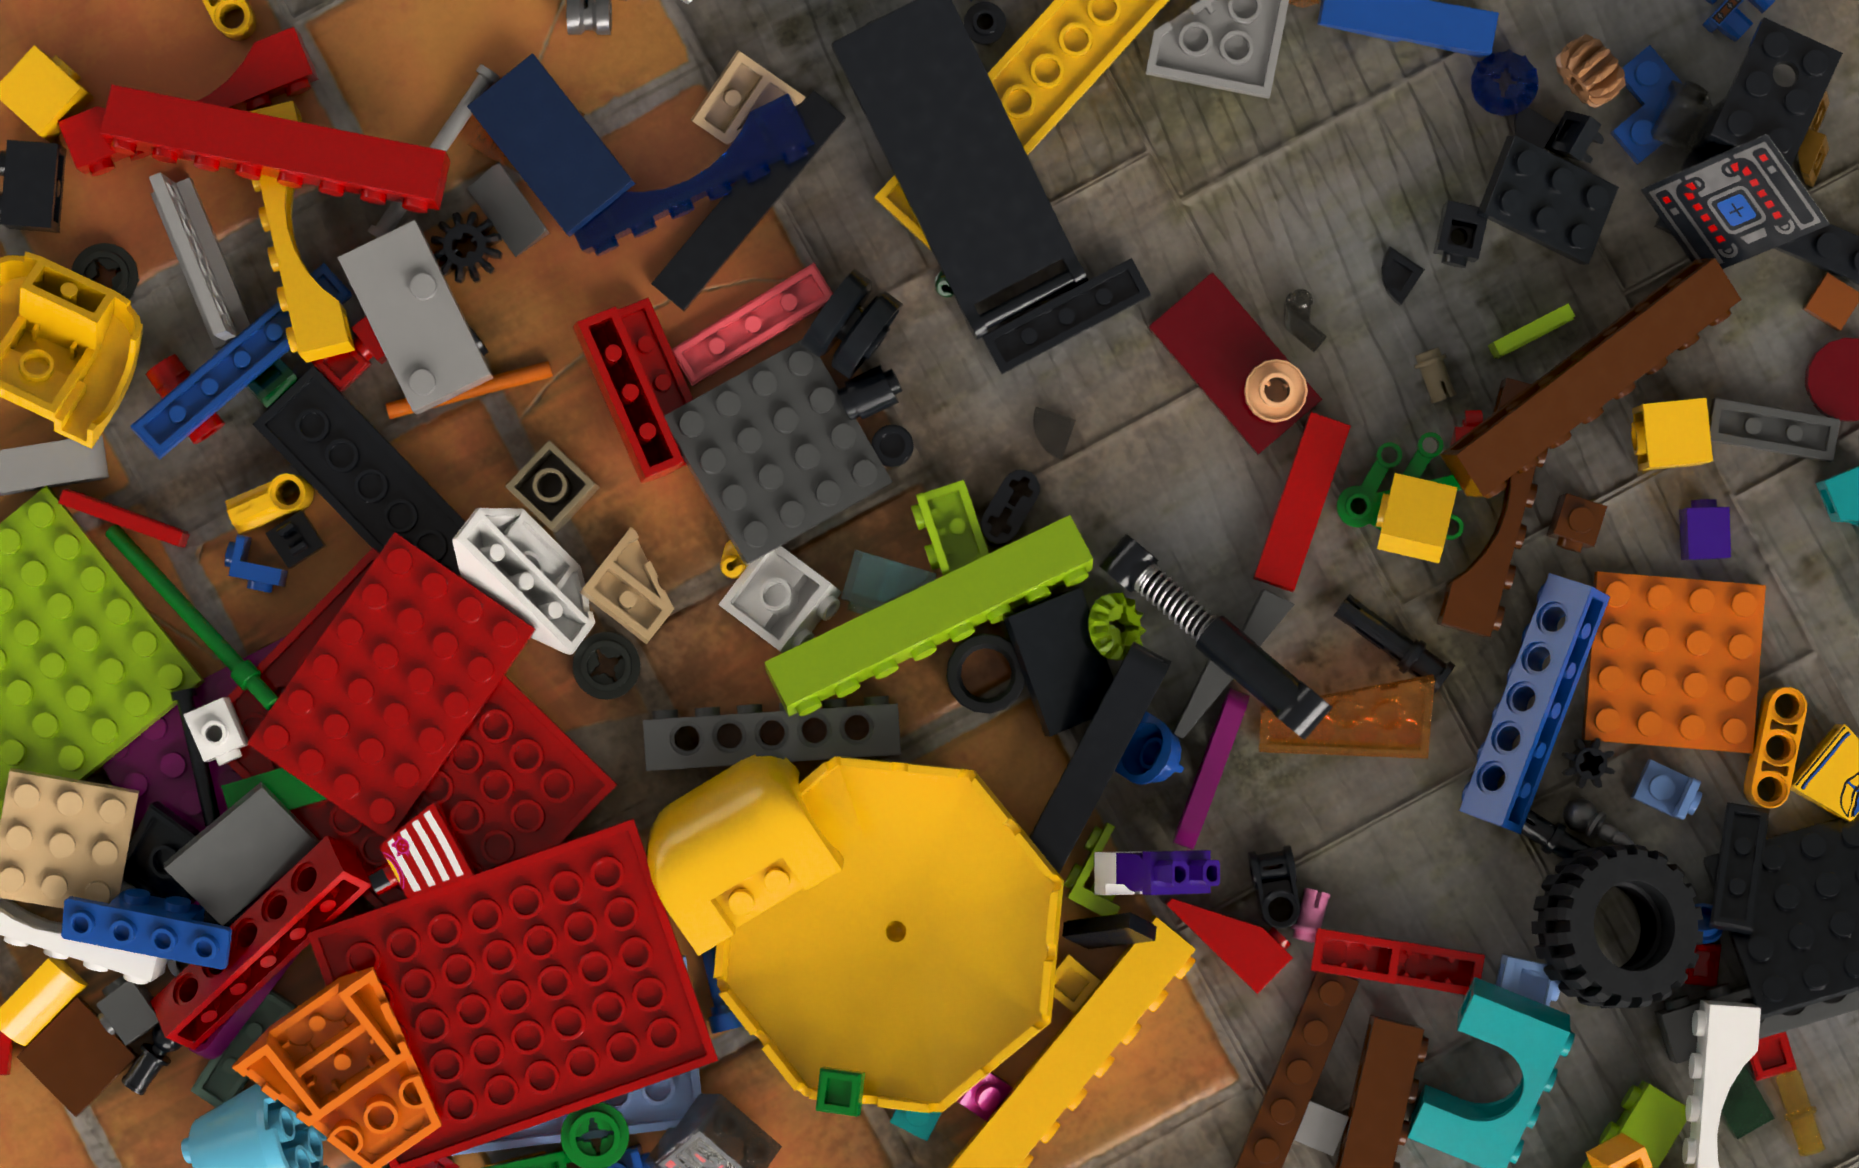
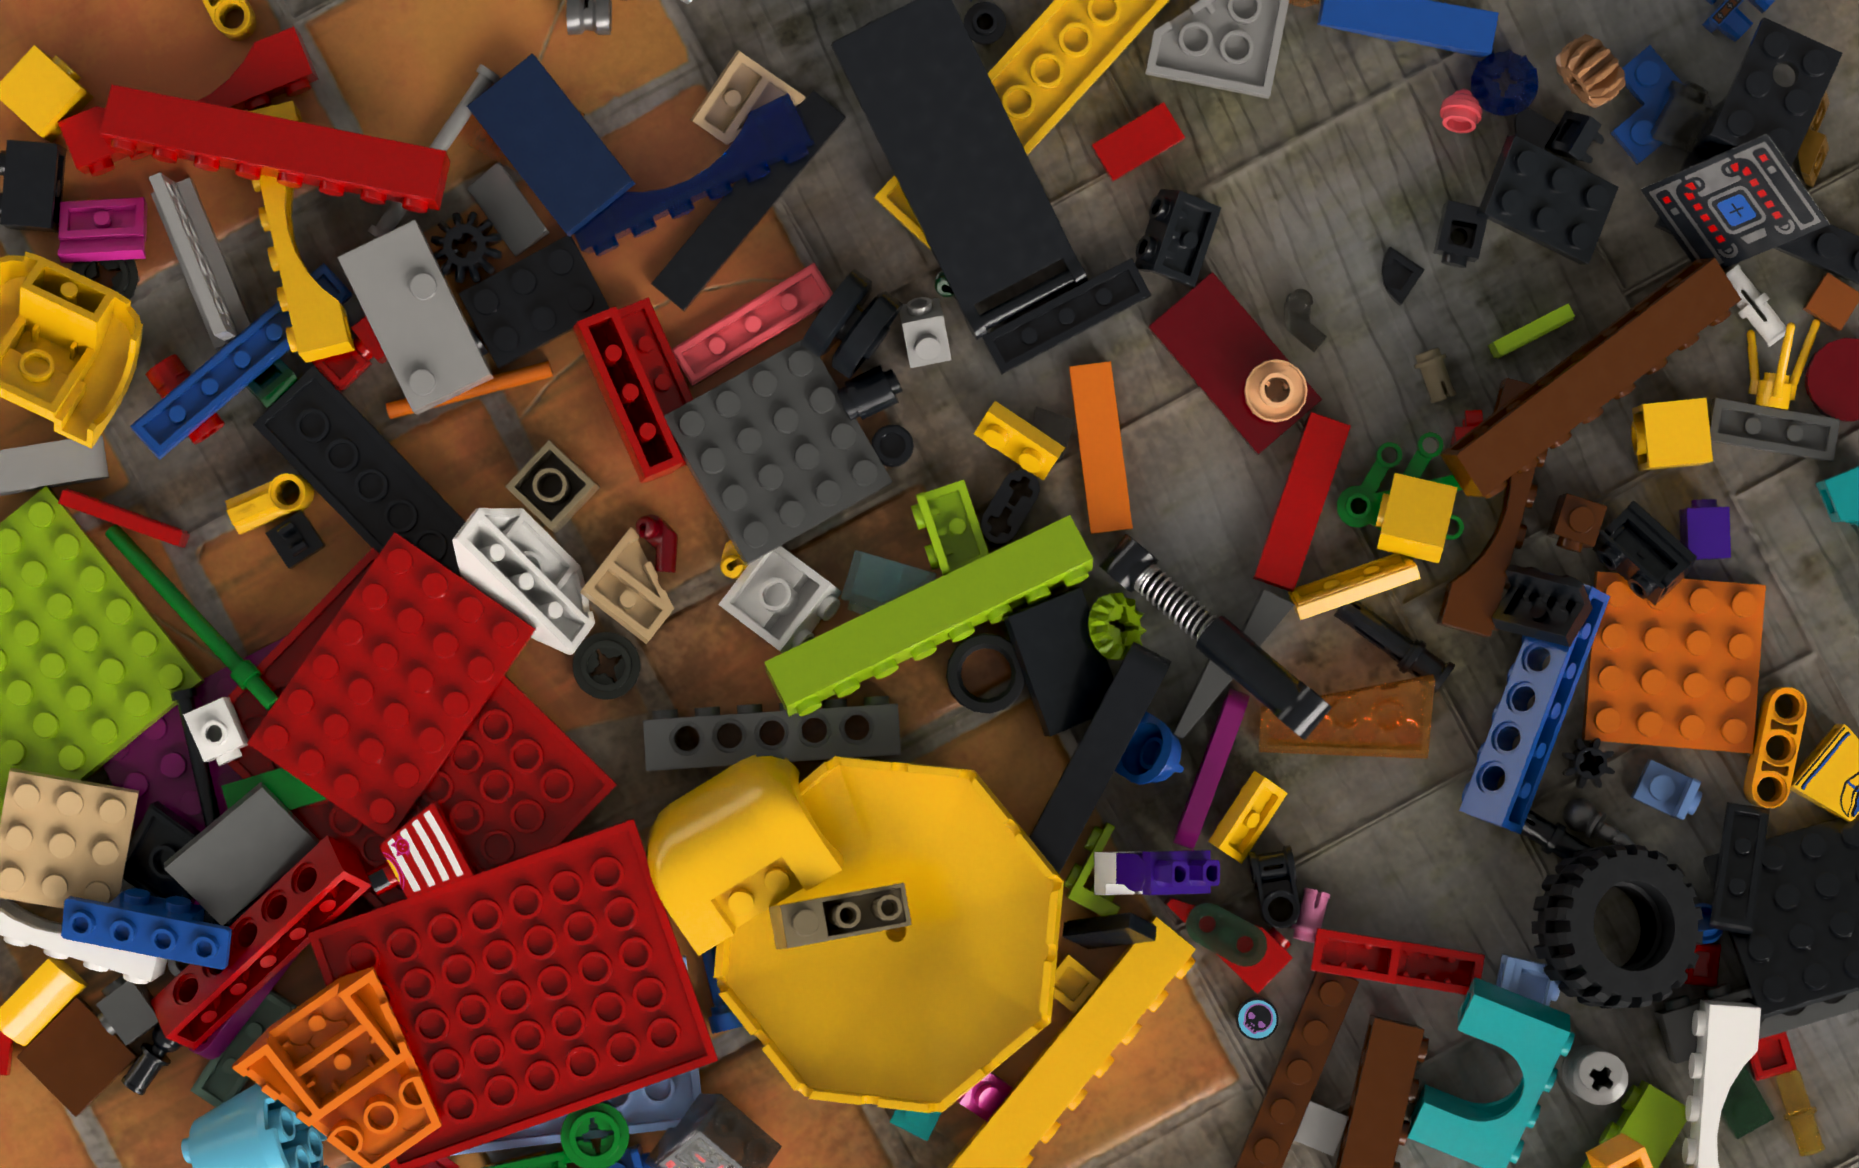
(102, 230): none -> dark pink plate
(258, 576): blue bracket -> none
(533, 301): none -> black plate
(662, 538): none -> dark red arm
(840, 916): none -> dark tan slope
(840, 1091): green tile -> none
(924, 332): none -> light grey bracket
(1019, 440): none -> yellow plate
(1100, 447): none -> orange tile
(1138, 142): none -> red tile
(1177, 236): none -> black bracket
(1225, 934): none -> clear green plate
(1247, 817): none -> yellow plate
(1256, 1018): none -> tile
(1353, 585): none -> yellow tile
(1461, 112): none -> coral plate
(1543, 605): none -> black bracket
(1607, 1087): none -> light grey piece
(1643, 553): none -> black hinge
(1773, 328): none -> white pin
(1777, 388): none -> yellow plant

